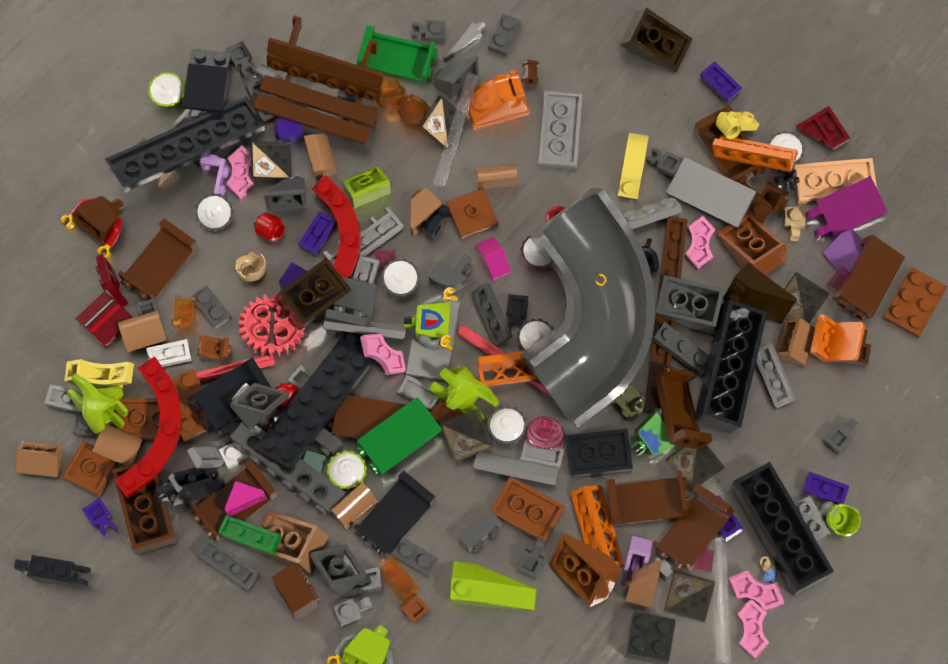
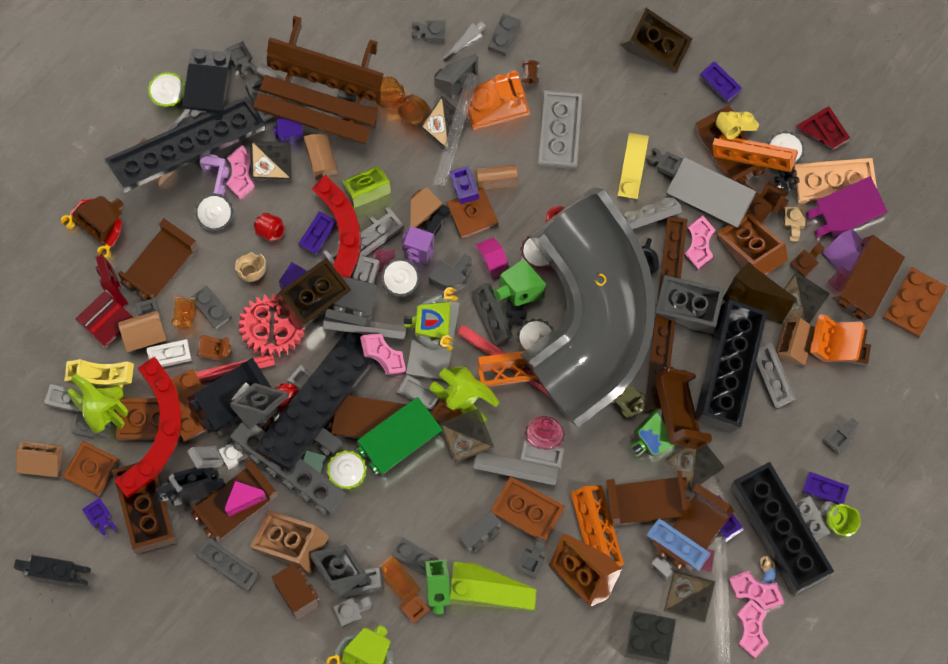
(117, 445): medium nougat brick -> none
(249, 535): green tile -> none
(287, 194): dark grey slope -> none
(354, 506): medium nougat brick -> none
(395, 515): black panel -> none
(399, 57): green panel -> none
(418, 245): none -> medium lavender brick
(437, 585): none -> bright green torso
(464, 185): none -> dark purple plate
(507, 425): white piece -> none
(520, 285): none -> bright green torso
(598, 452): black plate -> none
(637, 556): lavender slope -> none
(643, 584): medium nougat slope -> none
(679, 544): none -> medium blue plate
(681, 348): dark grey plate -> none
(807, 262): none -> reddish brown plate

